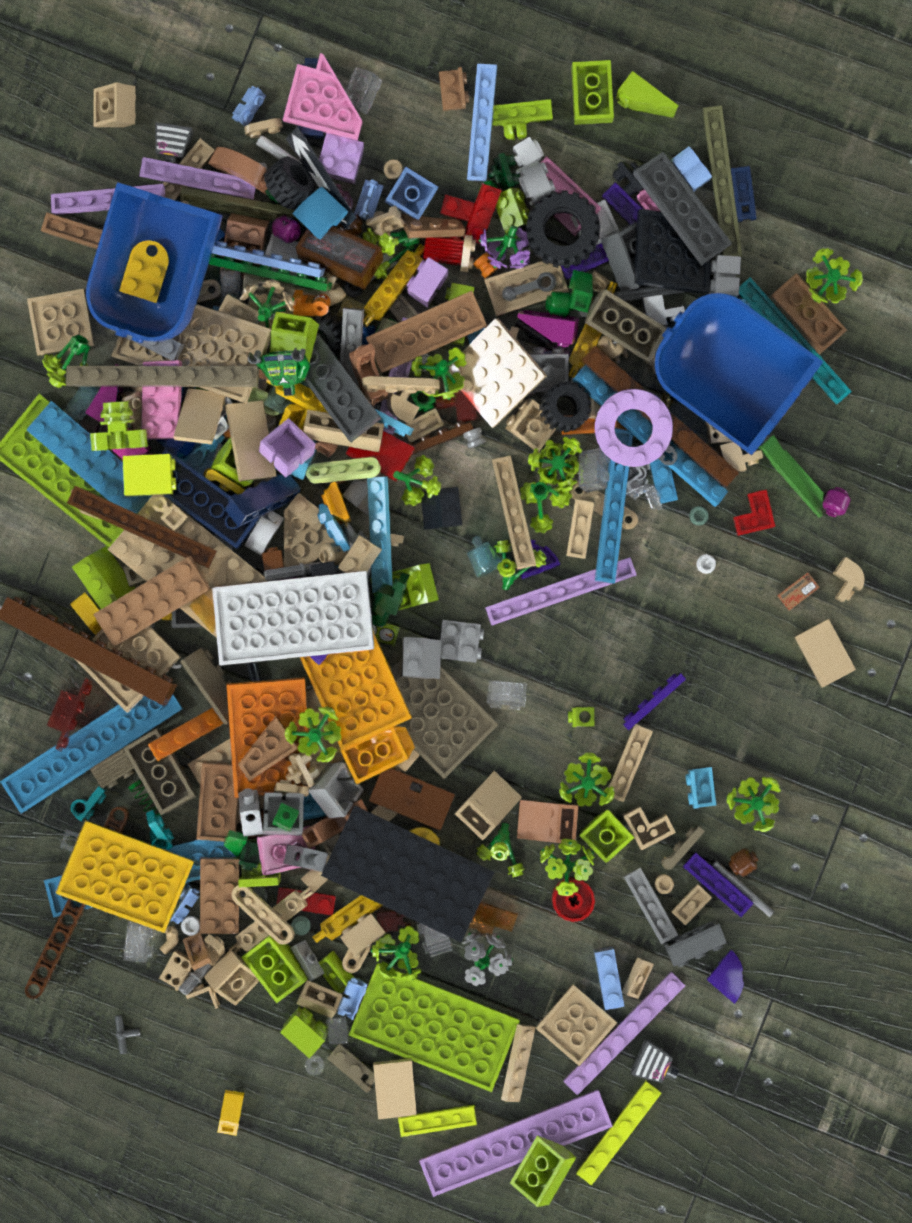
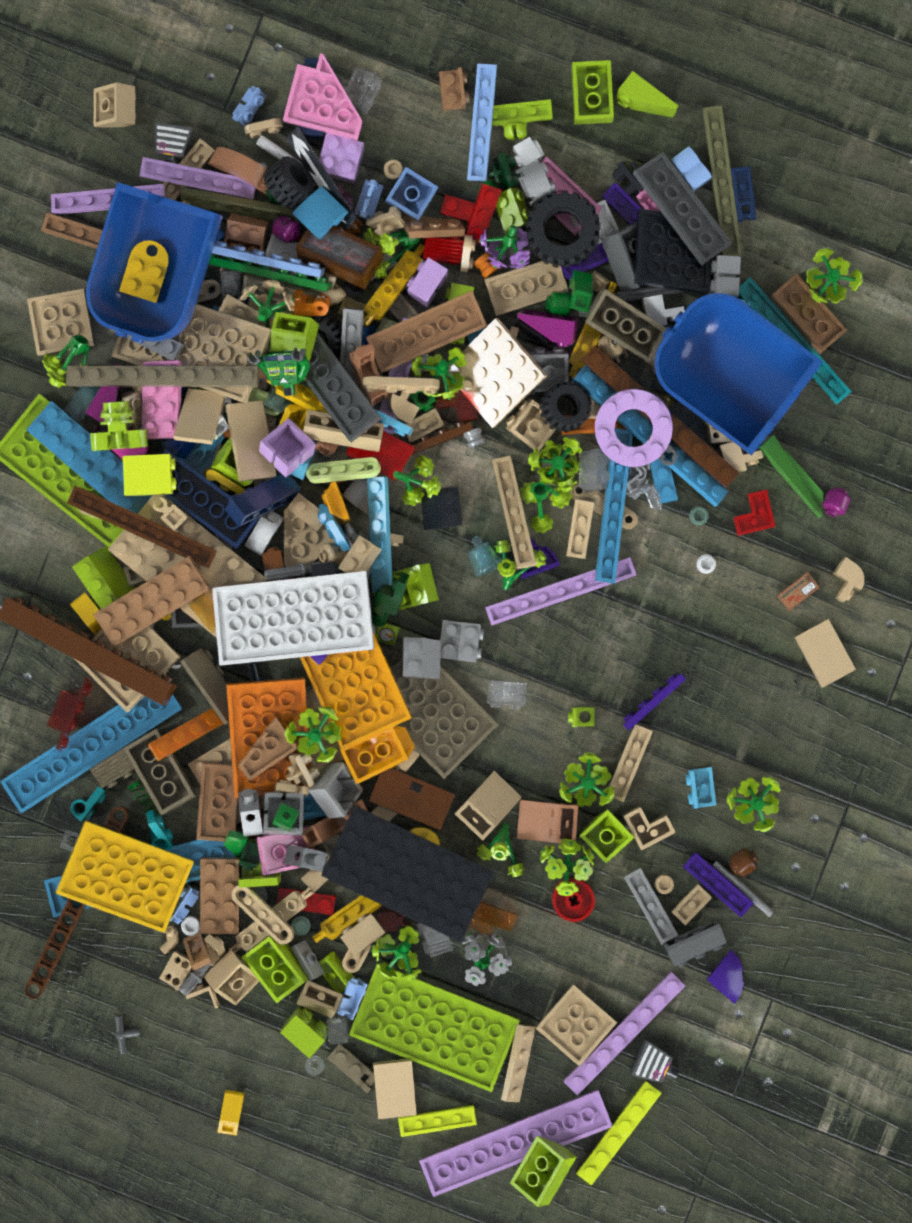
(138, 942): clear brick -> none
(510, 293): dark grey piece -> none
(609, 978): light blue brick -> none
(637, 978): tan plate -> none
(681, 848): dark tan plate -> none

